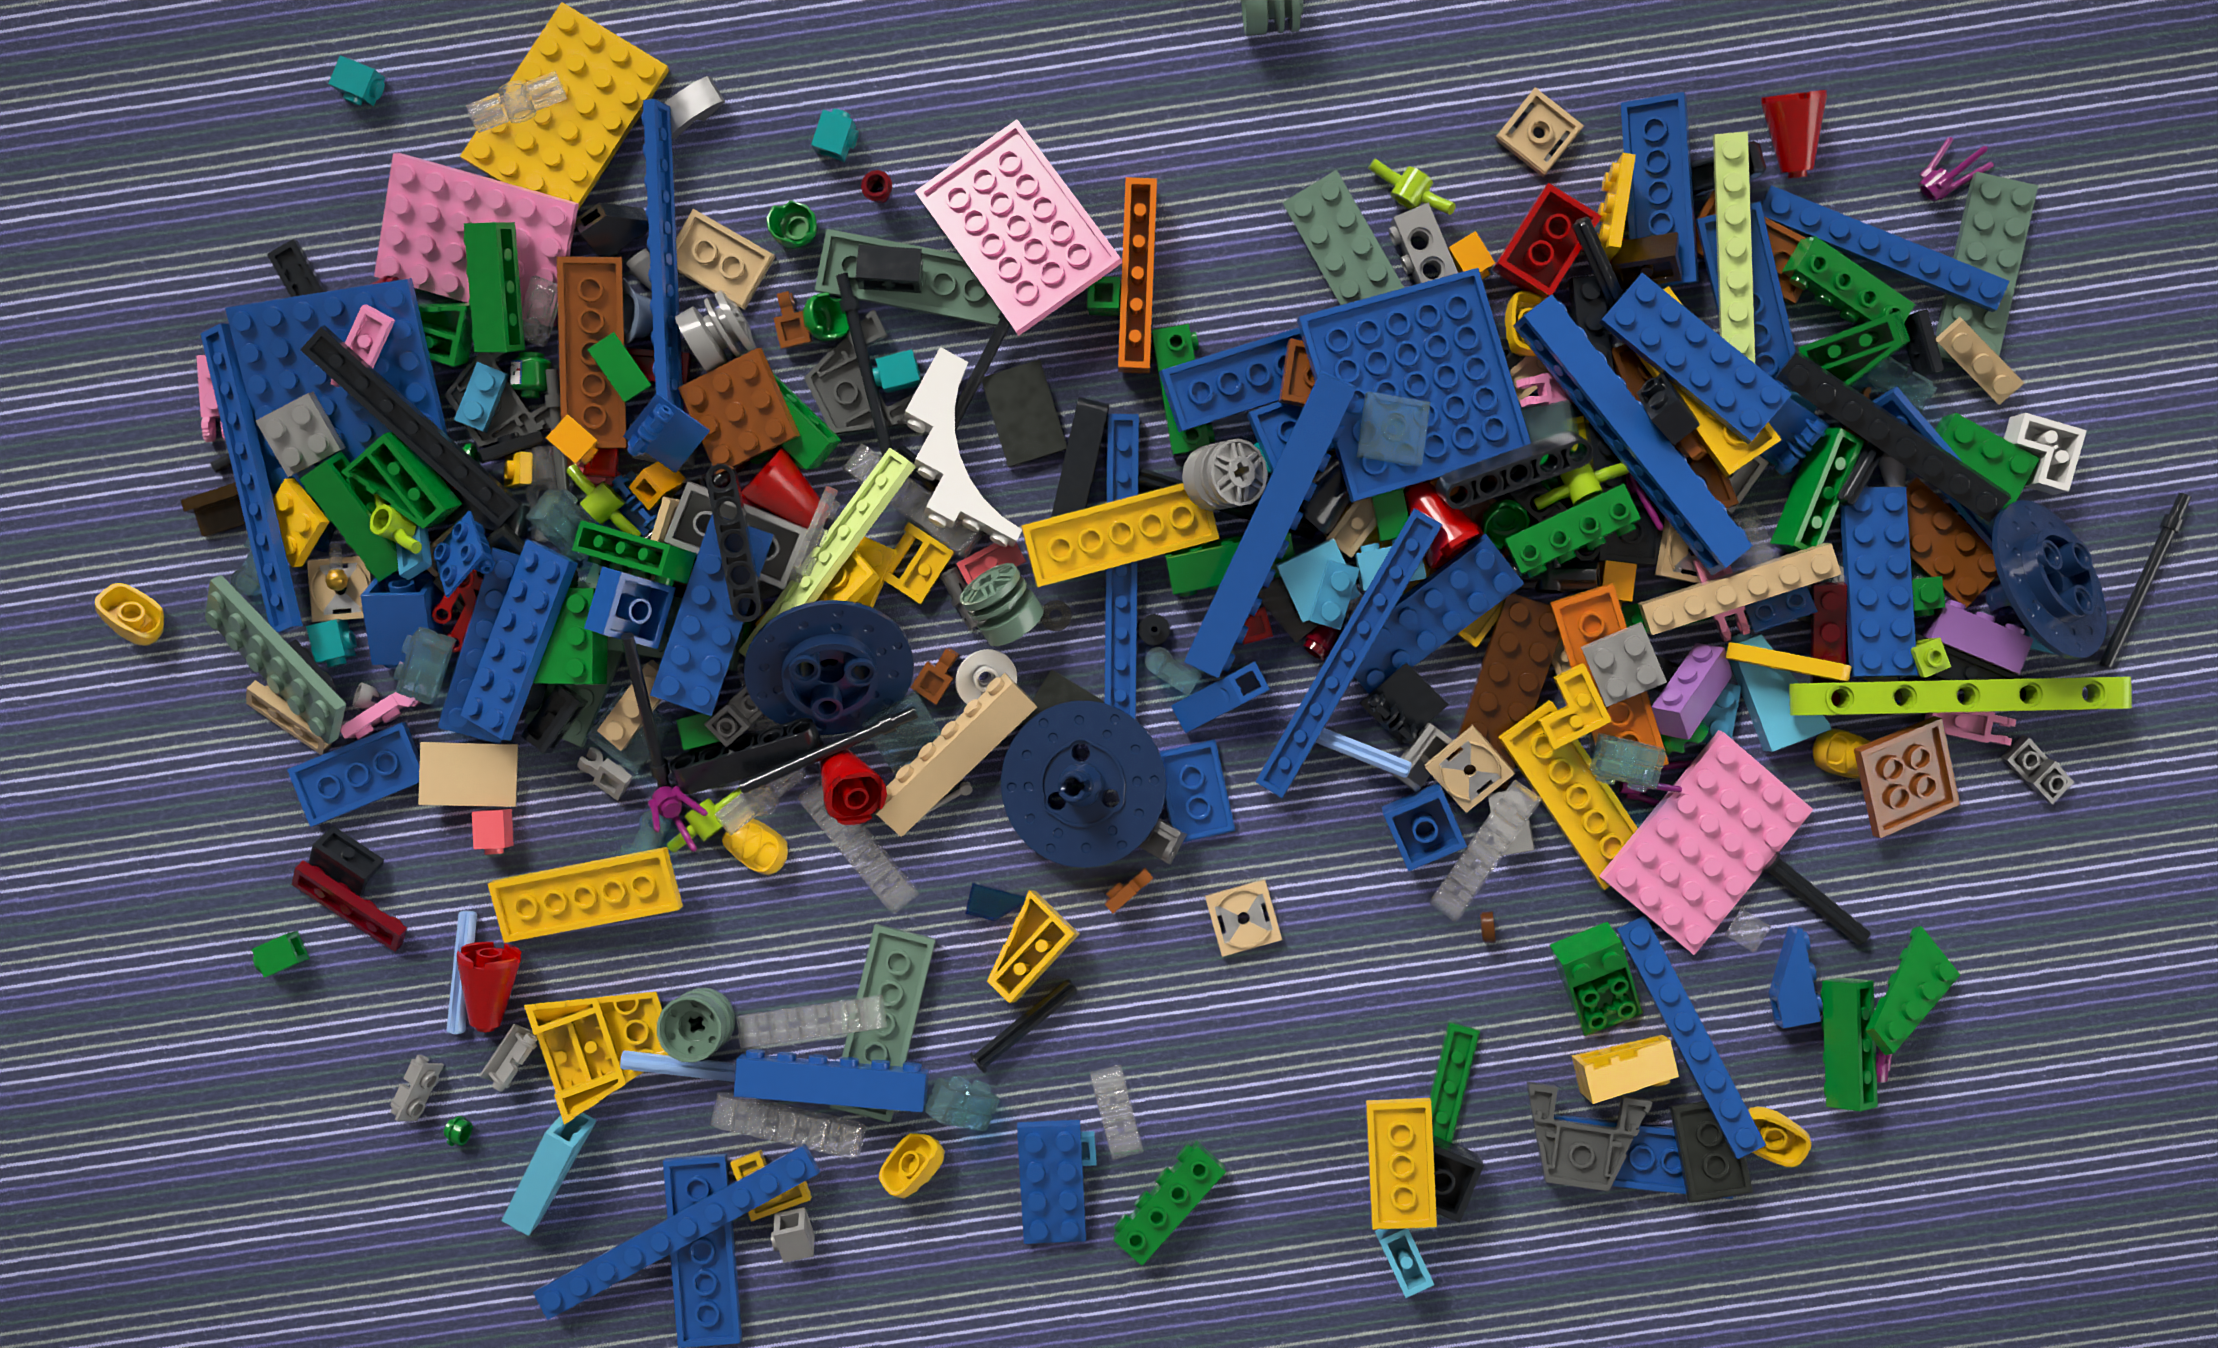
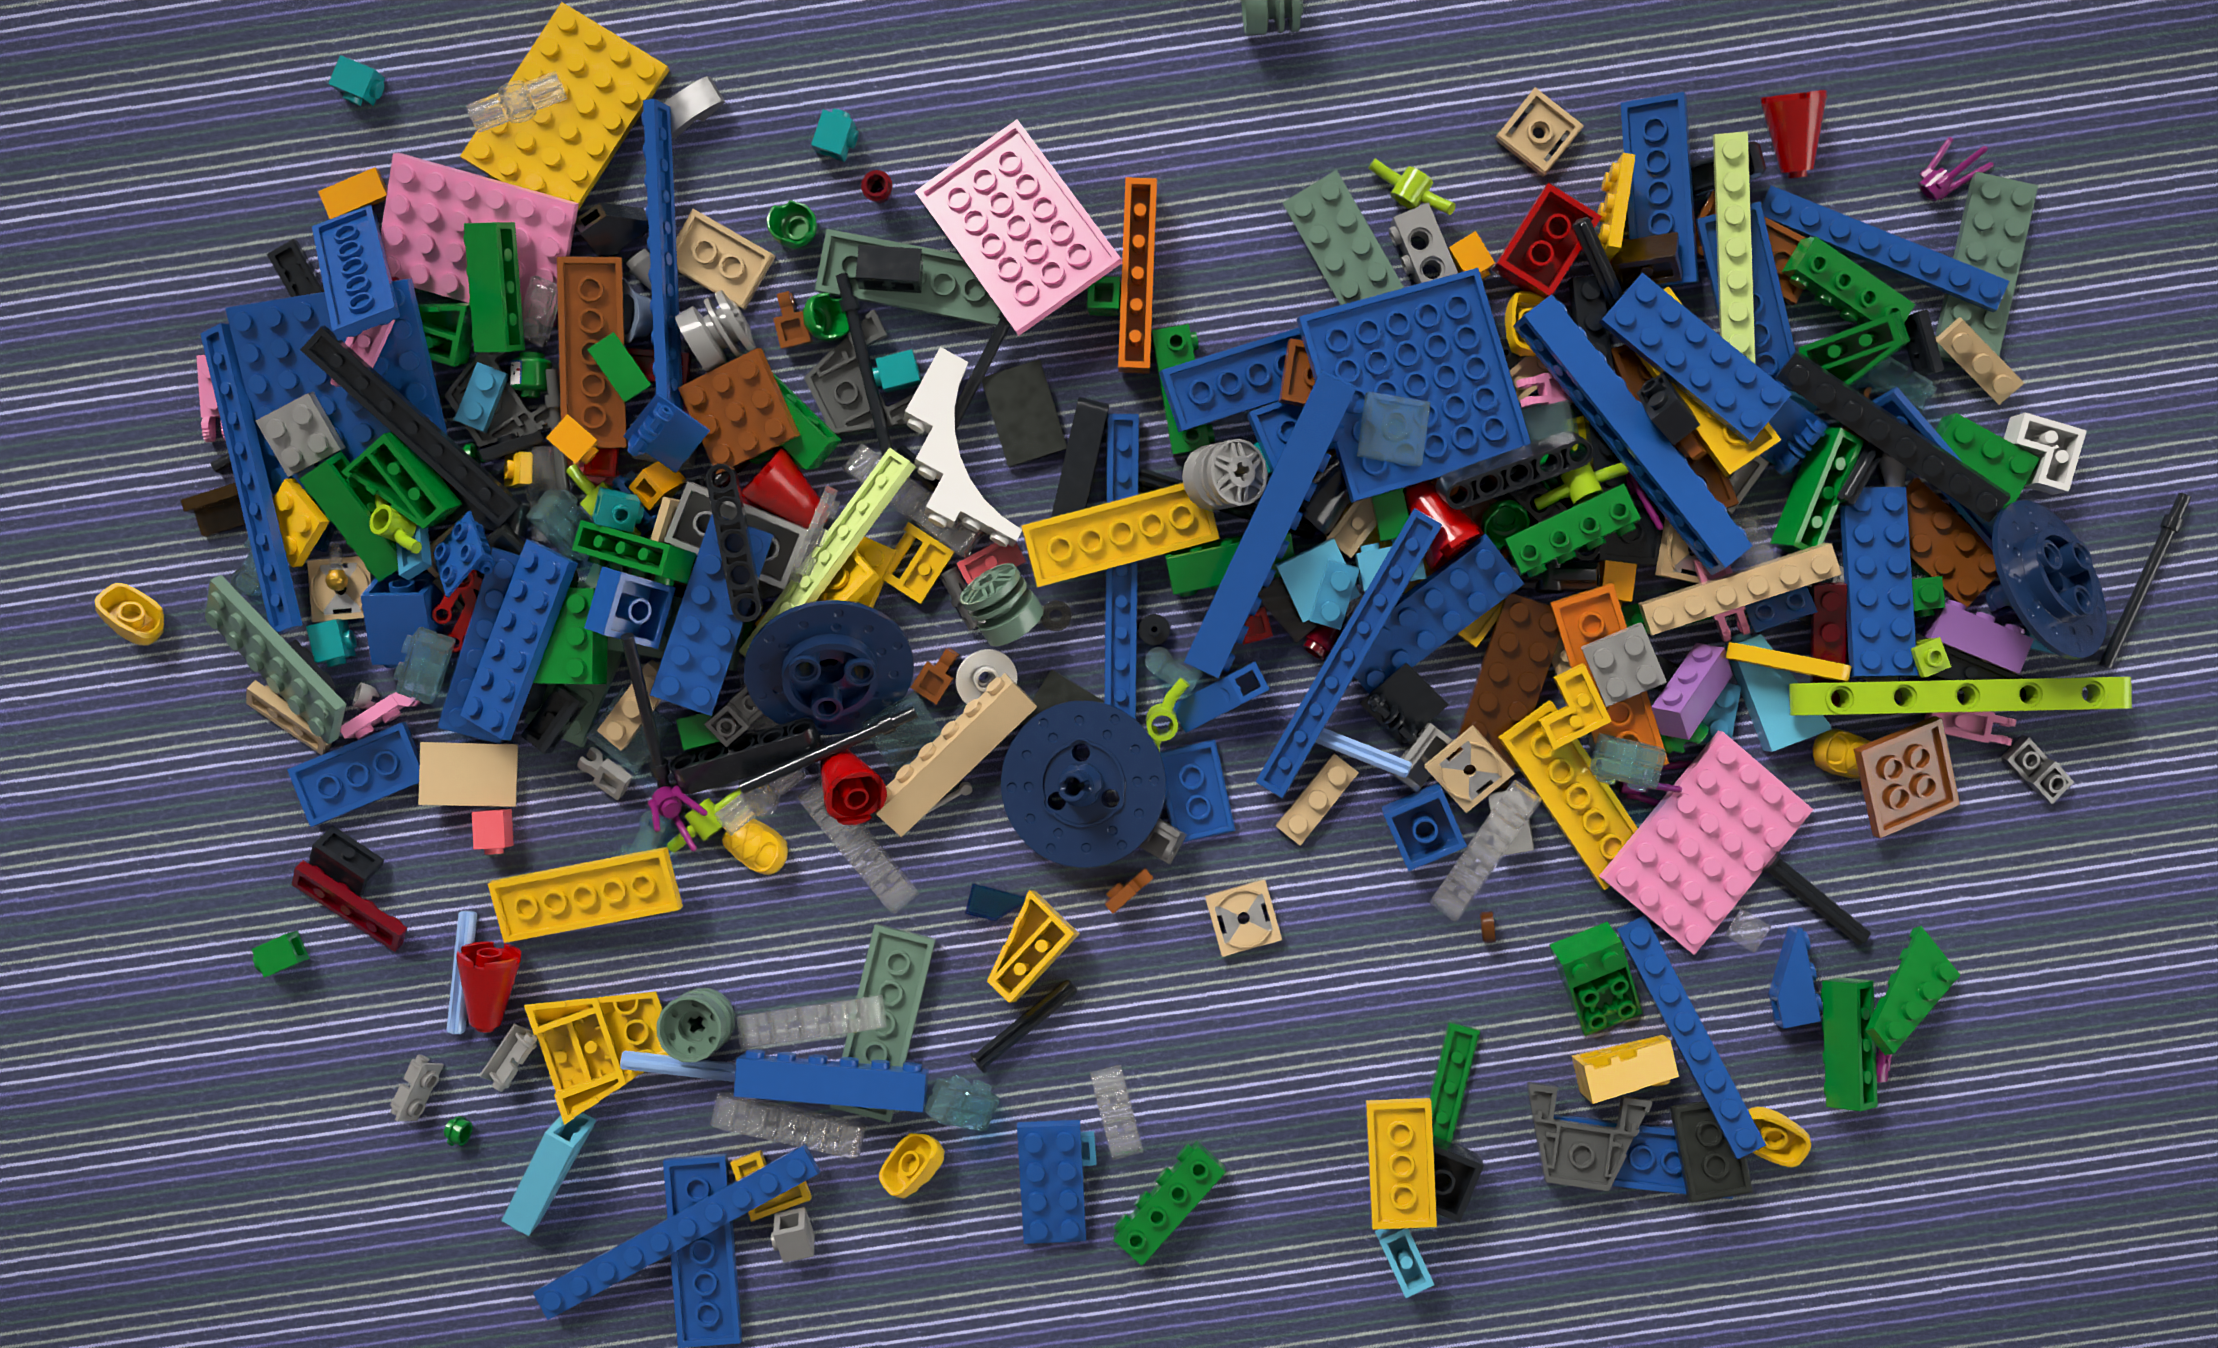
(354, 193): none -> light orange tile
(355, 272): none -> blue plate
(617, 509): none -> teal brick
(1166, 708): none -> lime piece
(1316, 799): none -> tan plate

